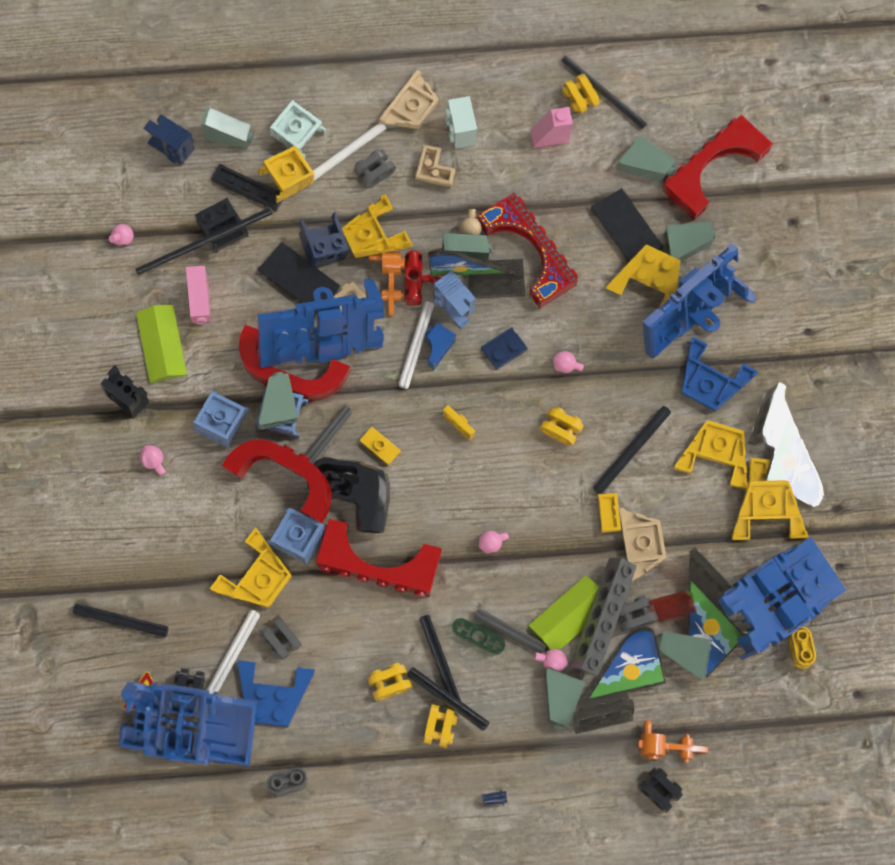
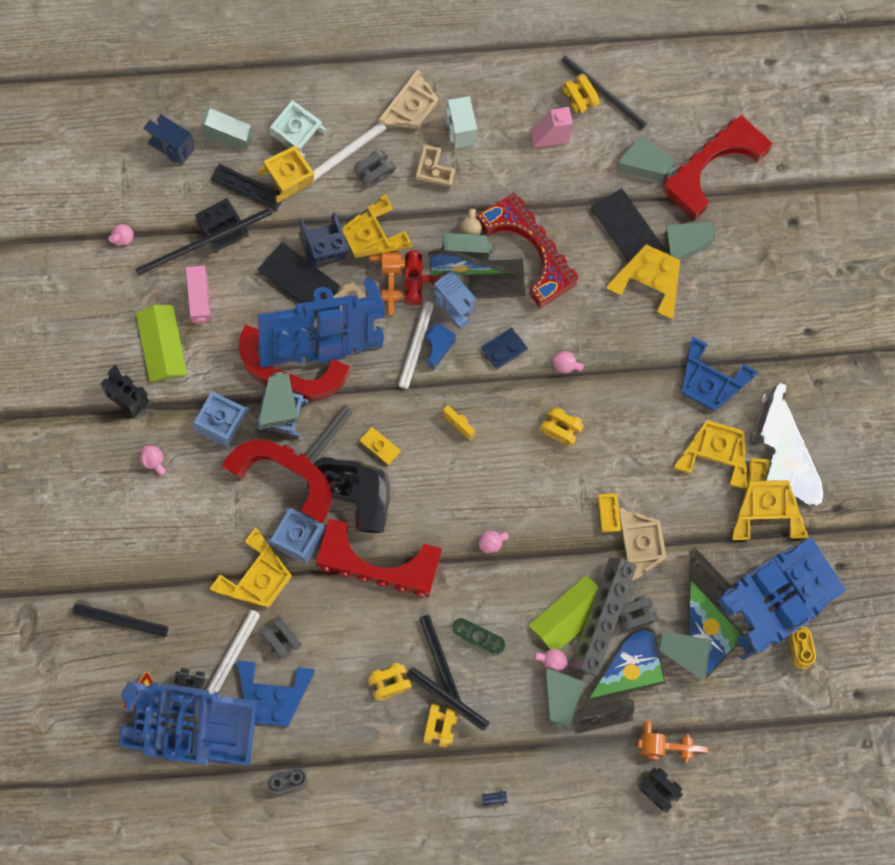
(510, 631): dark grey axle -> none
(632, 449): black axle -> none
(674, 605): clear red panel -> none
(695, 298): blue piece -> none

